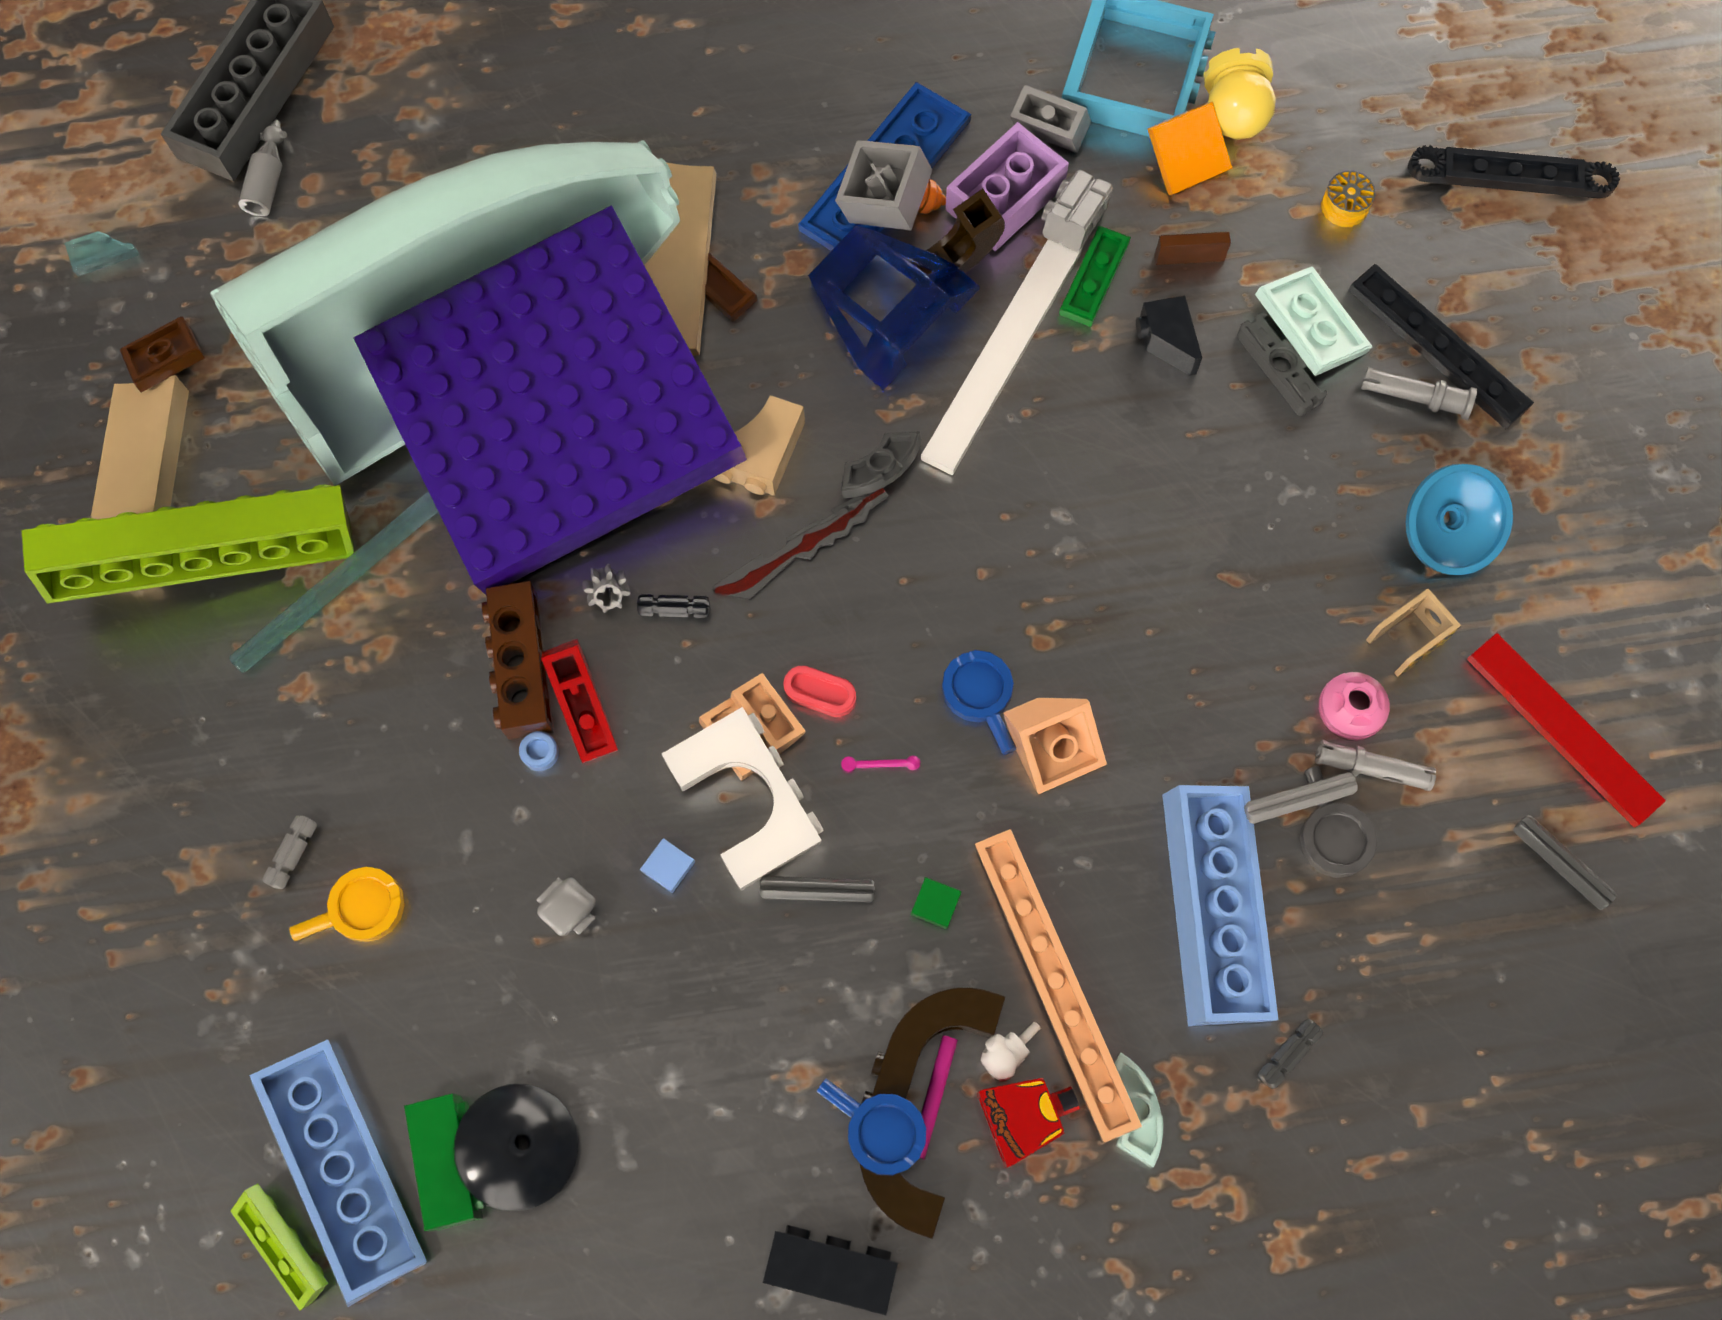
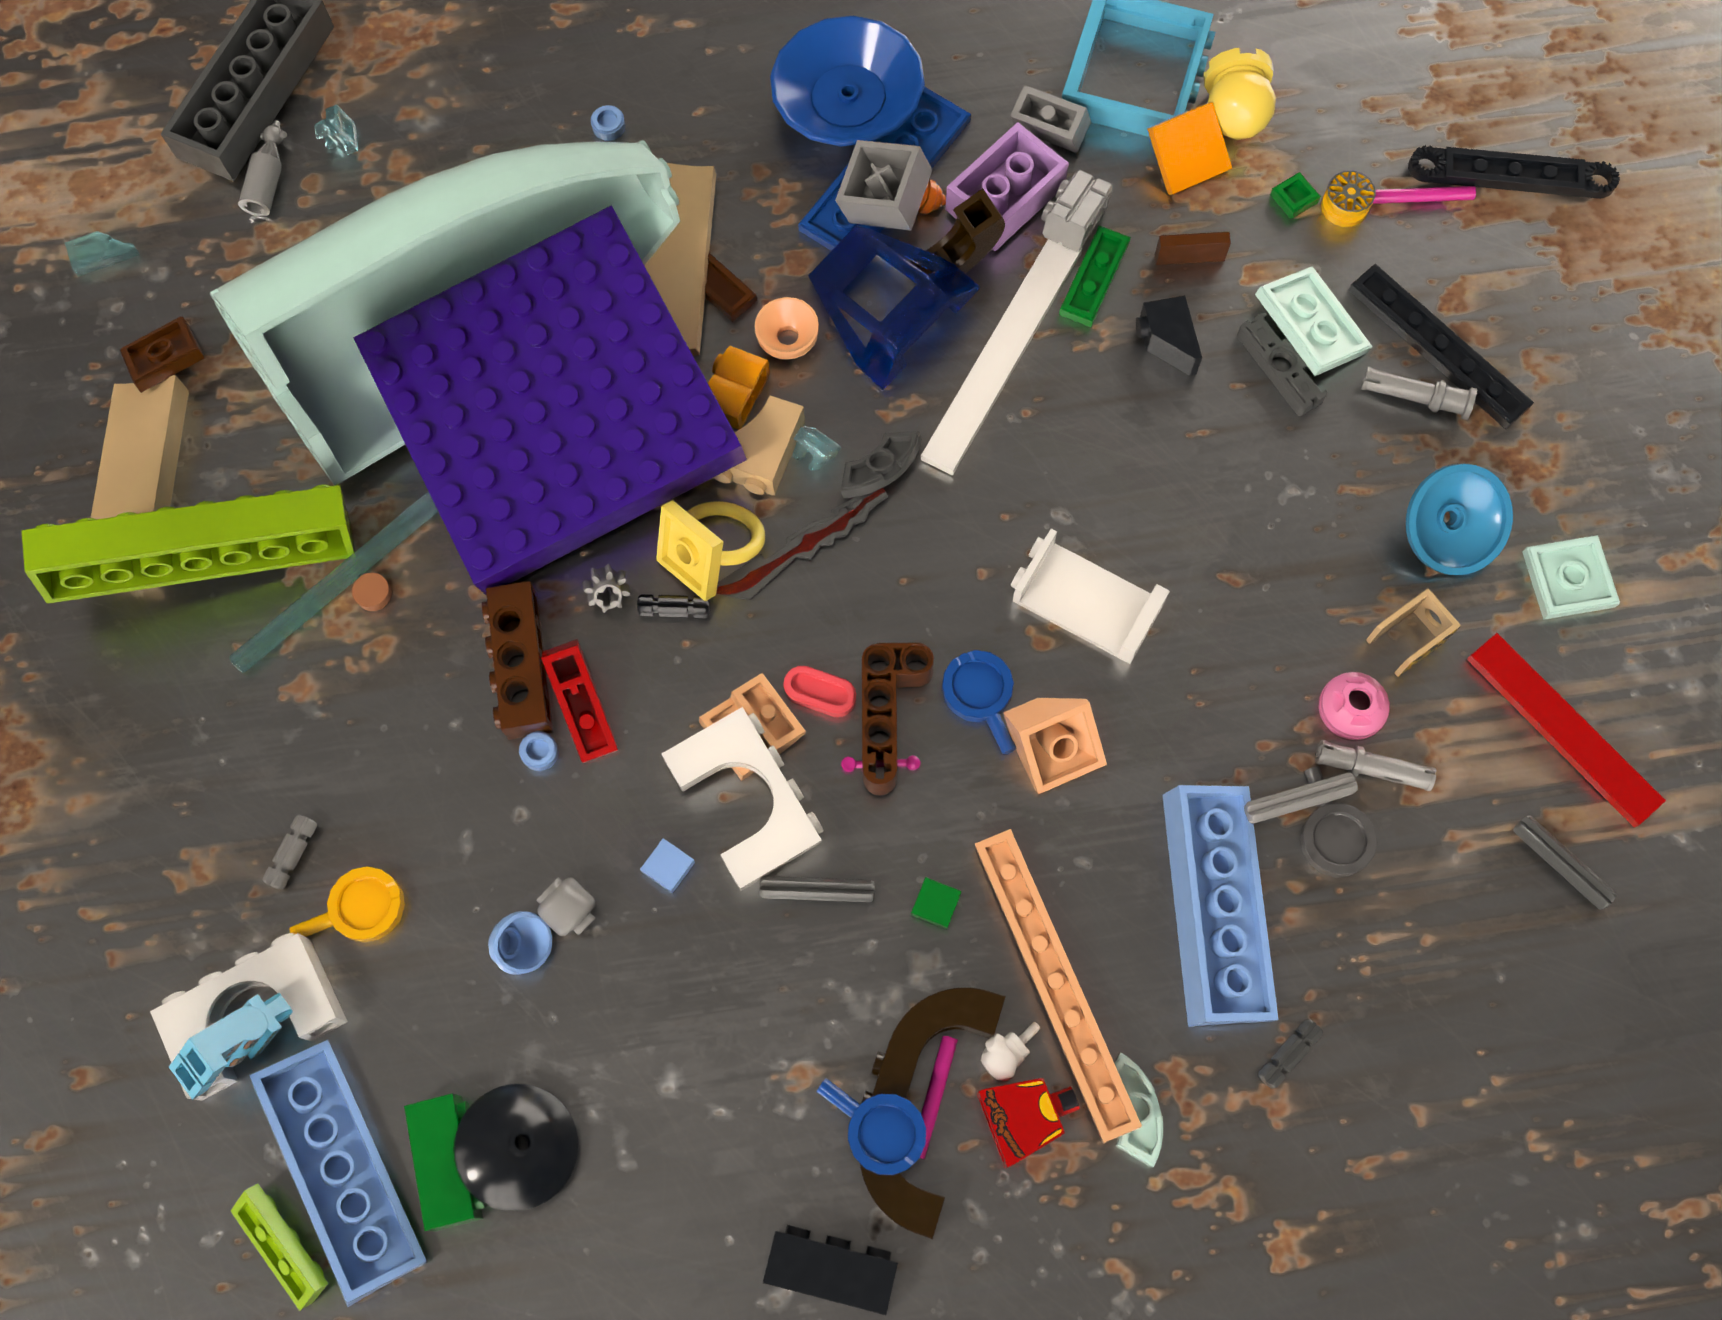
(228, 1042): none -> medium azure hips
(287, 967): none -> white arch
(337, 130): none -> clear light blue tile
(372, 591): none -> nougat tile
(520, 942): none -> light blue piece
(608, 123): none -> light blue tile
(695, 552): none -> light yellow tile
(738, 383): none -> light orange brick
(784, 315): none -> light nougat piece
(818, 444): none -> clear light blue tile
(841, 60): none -> blue dish
(885, 717): none -> reddish brown beam
(1087, 599): none -> white panel
(1295, 195): none -> green tile
(1424, 194): none -> dark pink bar
(1570, 577): none -> light aqua tile

